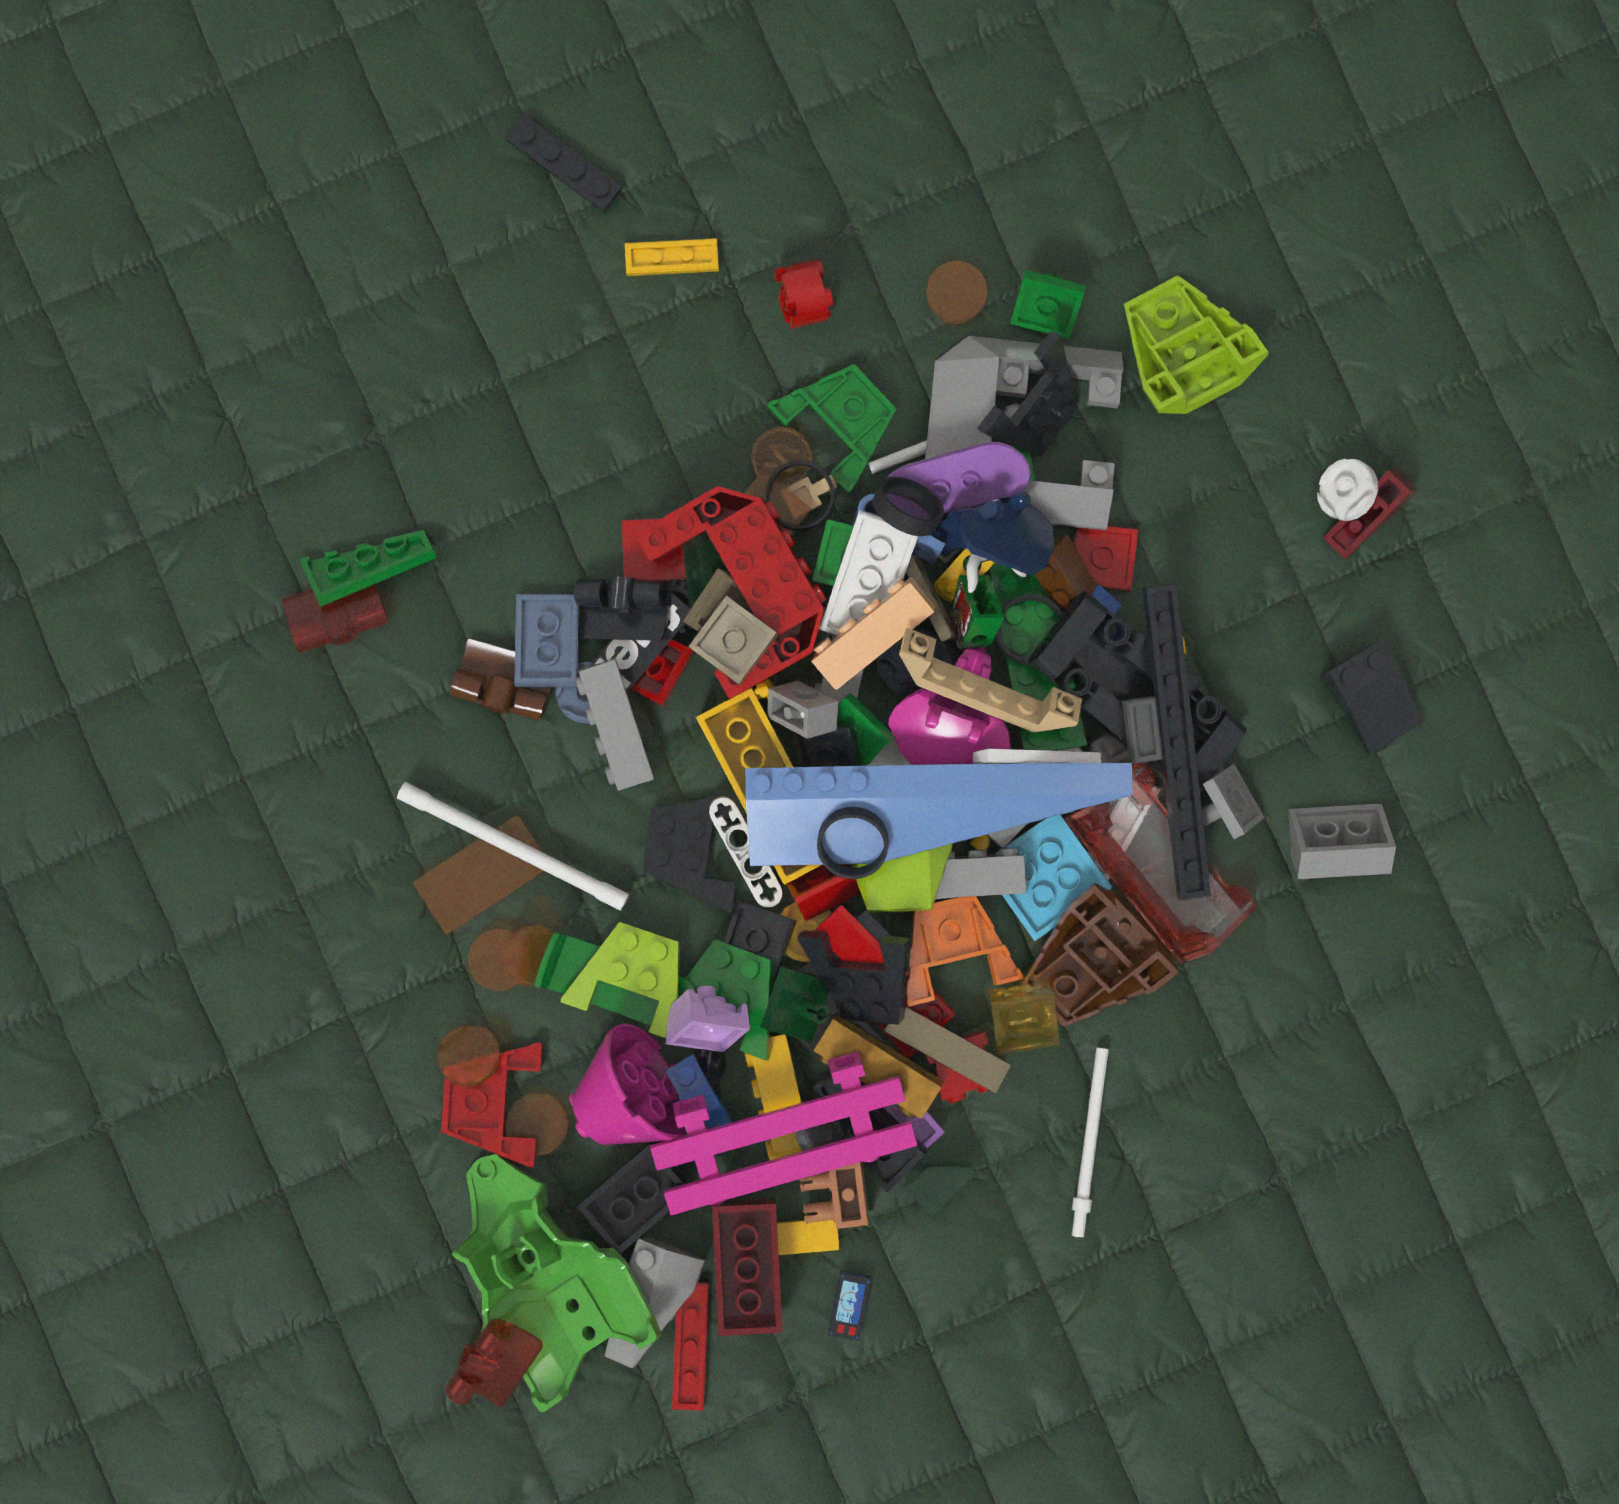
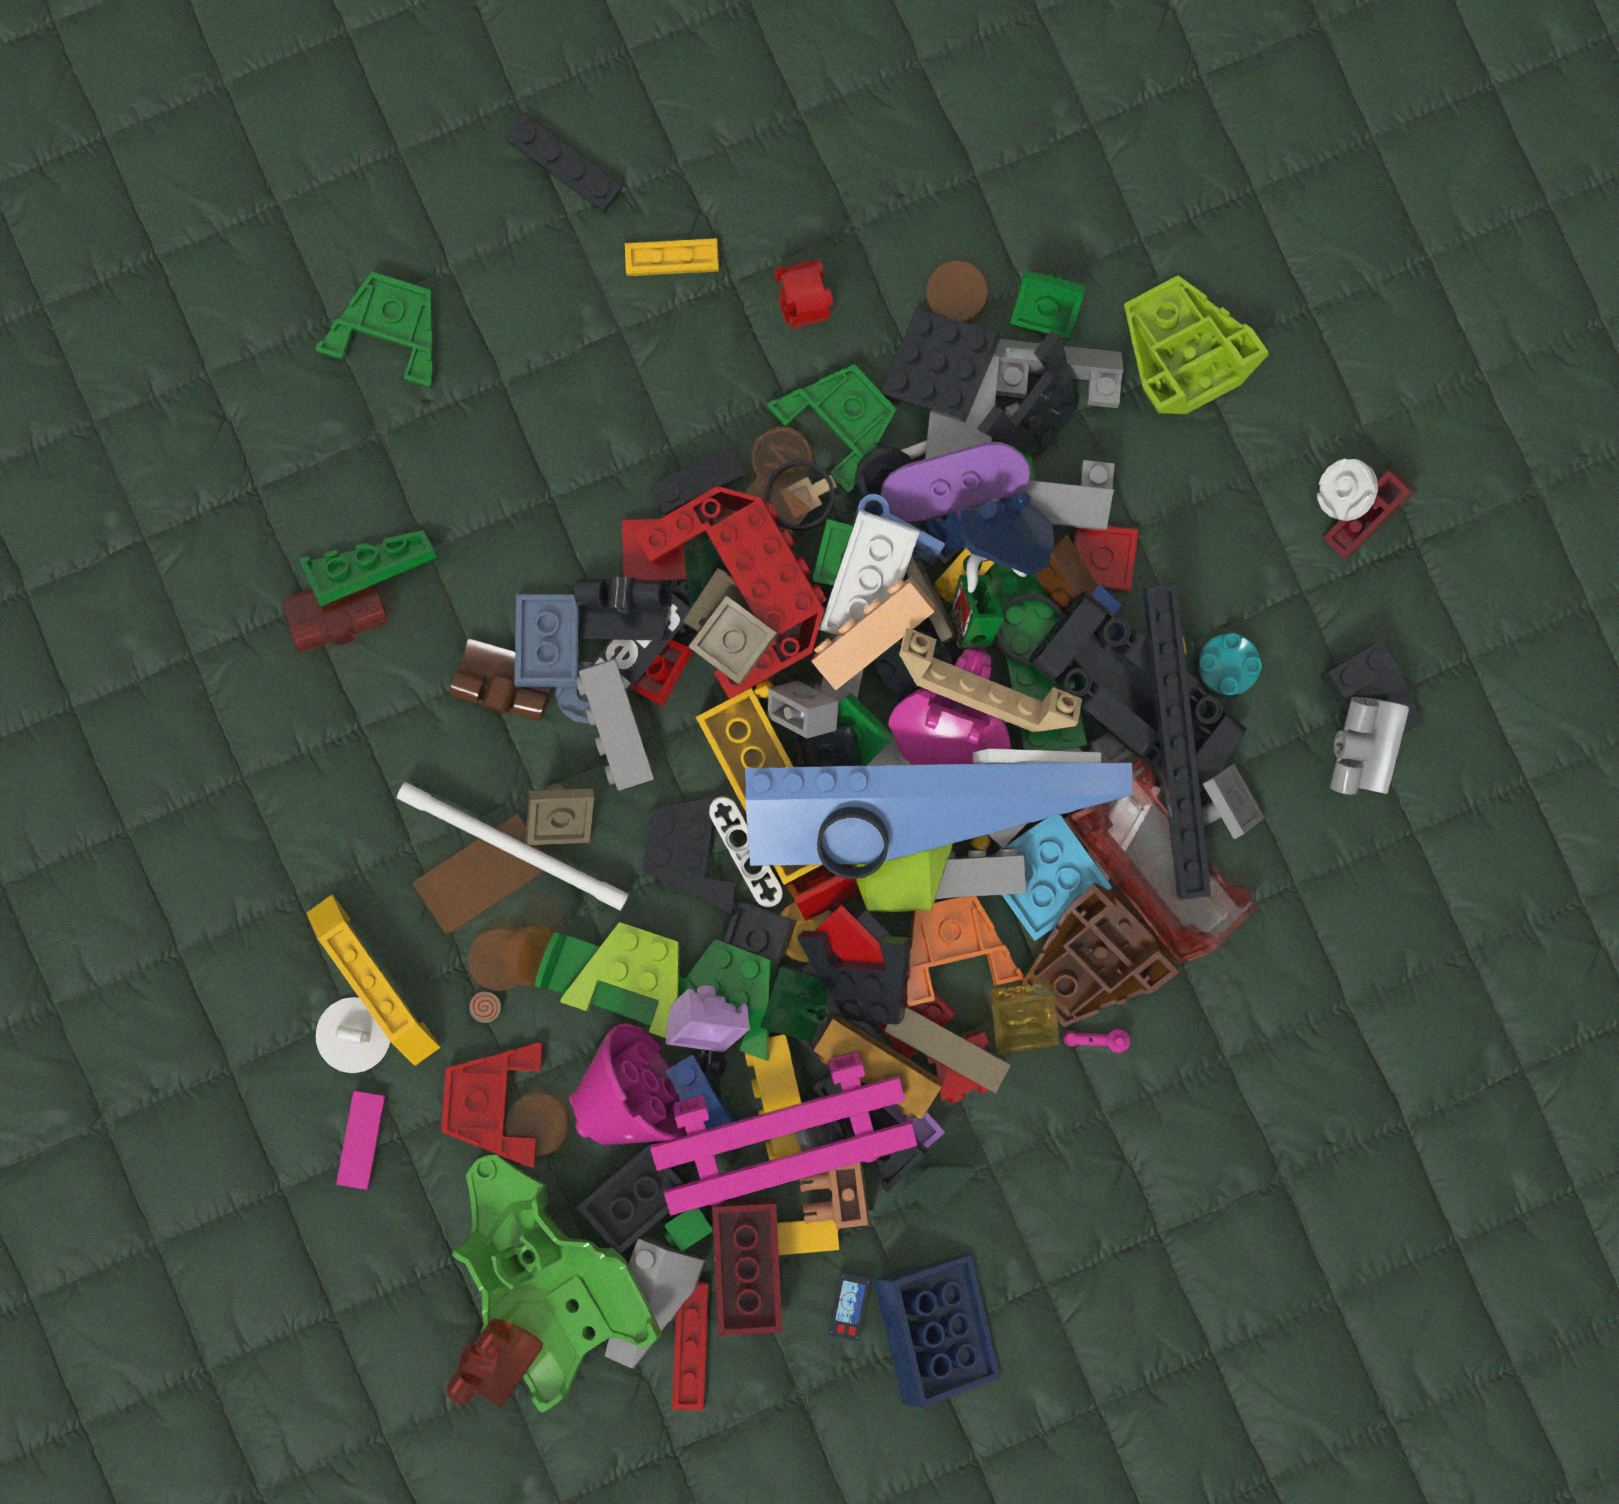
(350, 1037): none -> white shield
(361, 1139): none -> dark pink tile
(370, 982): none -> yellow slope
(392, 313): none -> green wing
(468, 1055): clear orange tile -> none
(485, 1006): none -> dark tan tile
(559, 815): none -> dark tan tile
(687, 1228): none -> green brick
(697, 479): none -> black slope
(876, 467): none -> black tile
(901, 520): black tyre -> none
(937, 1330): none -> dark blue slope
(940, 365): none -> black plate
(1082, 1203): white bar -> none
(1115, 1039): none -> dark pink piece
(1142, 729): dark grey tile -> none
(1229, 664): none -> teal dish
(1341, 841): light grey slope -> none
(1368, 745): none -> light grey panel

